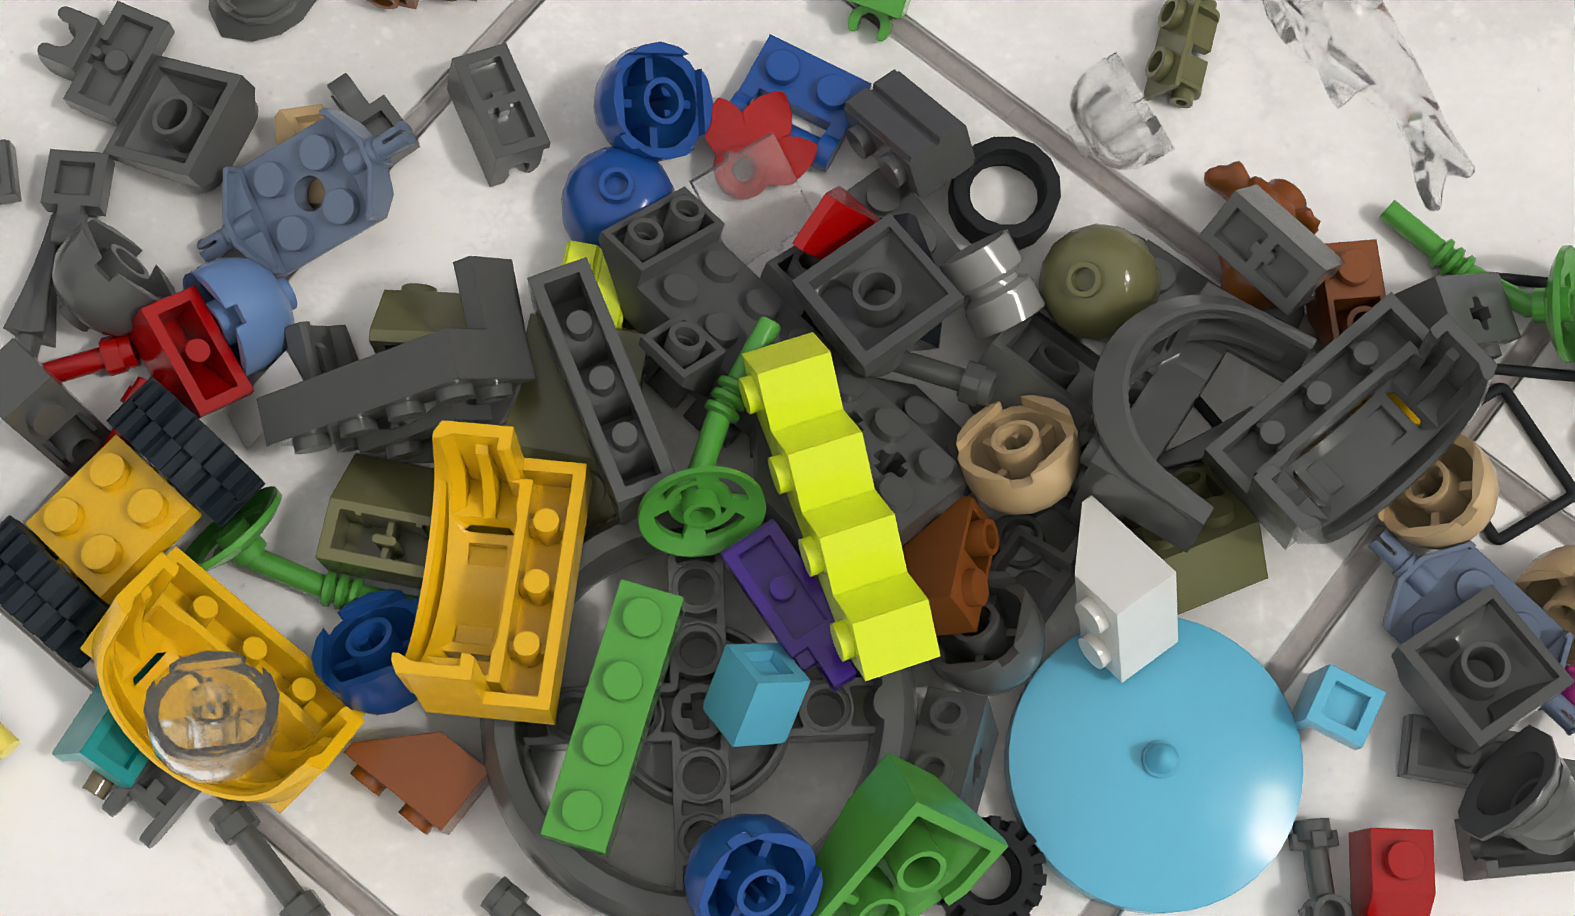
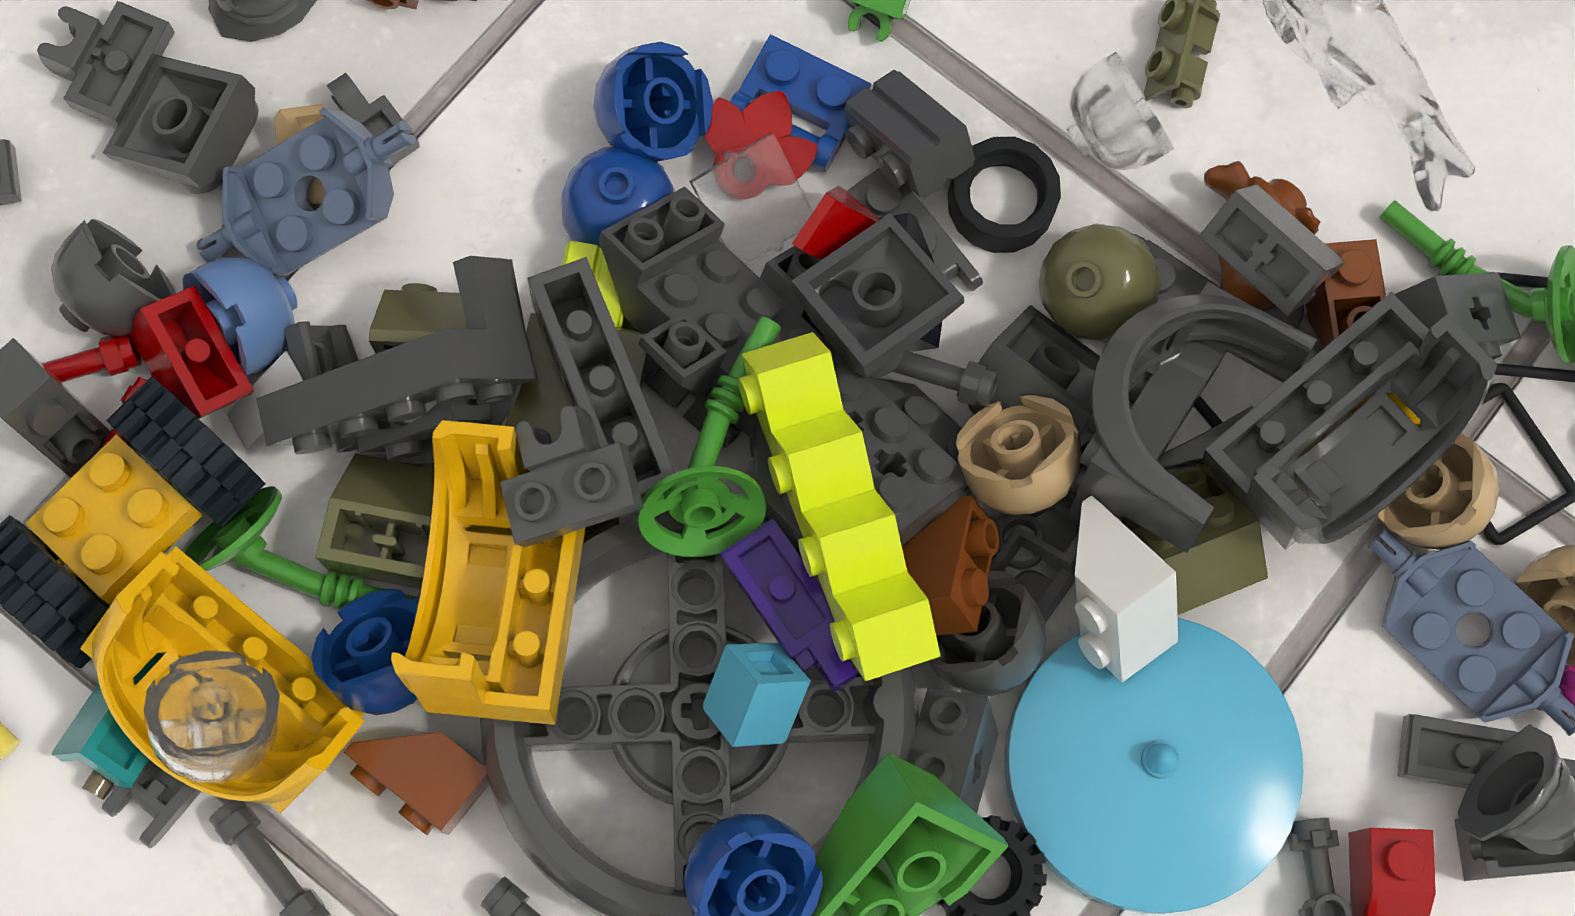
(34, 312): dark grey piece -> none
(76, 187): dark grey plate -> none
(496, 112): dark grey hinge -> none
(568, 480): none -> dark grey plate
(614, 718): bright green brick -> none
(995, 291): light grey wheel -> none
(1338, 706): medium azure panel -> none
(1479, 671): dark grey slope -> none

